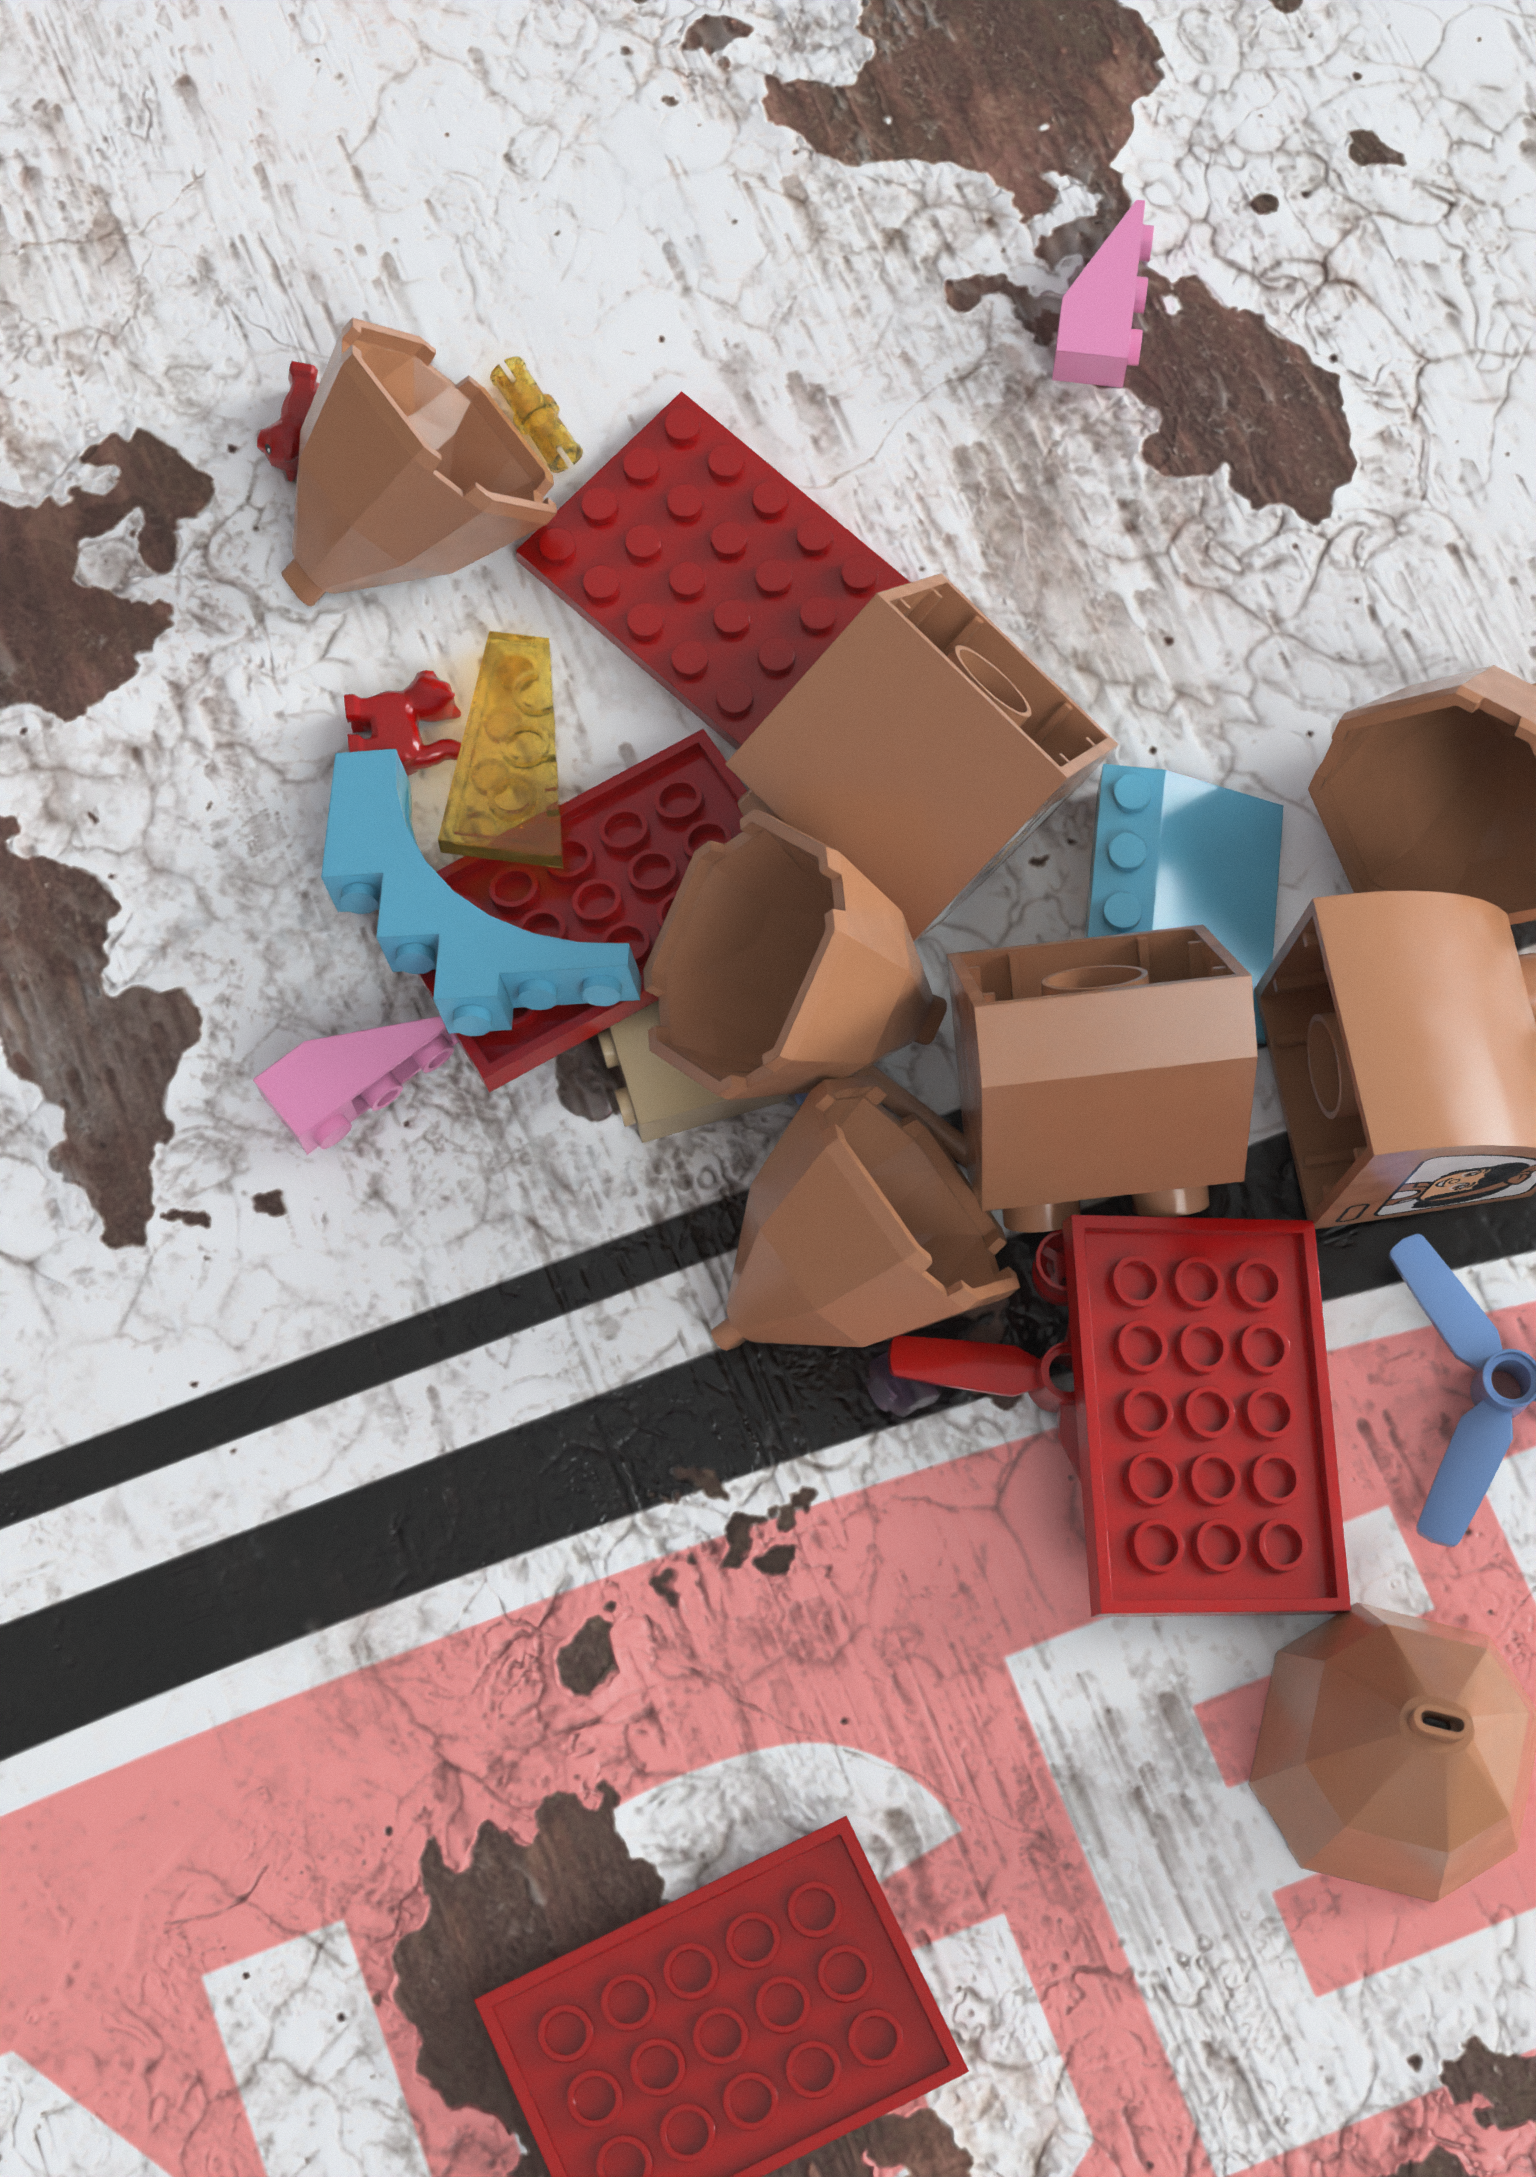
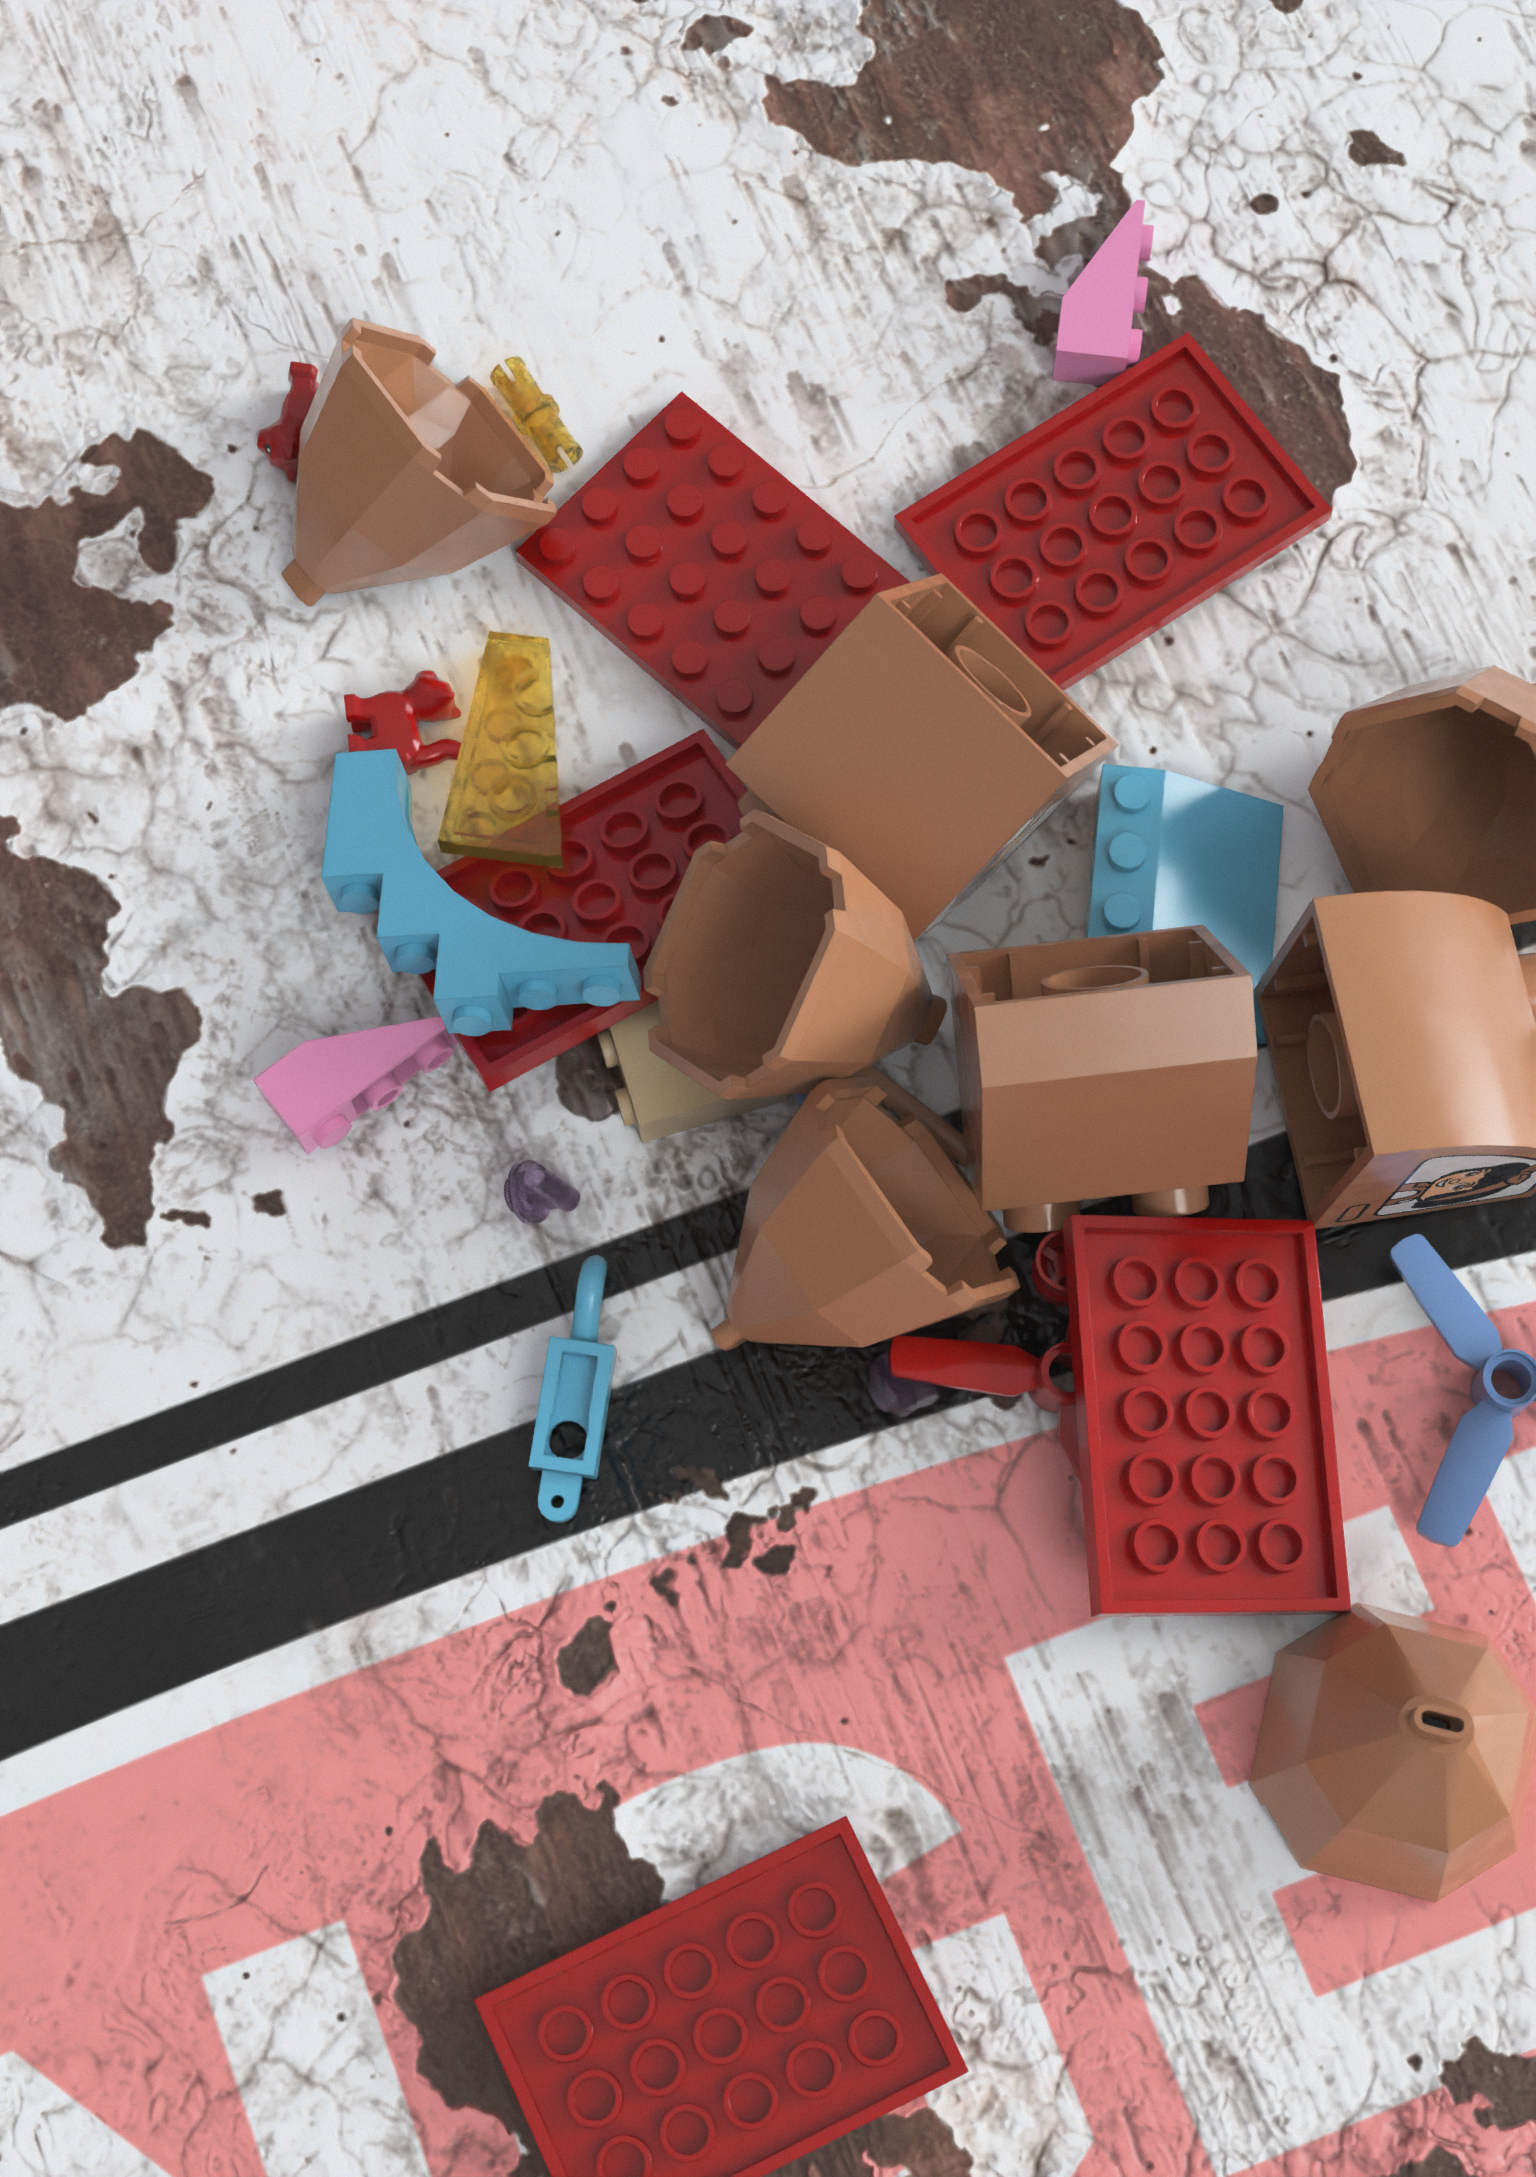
(535, 1191): none -> clear purple plate
(577, 1391): none -> medium azure piece
(1116, 513): none -> red plate

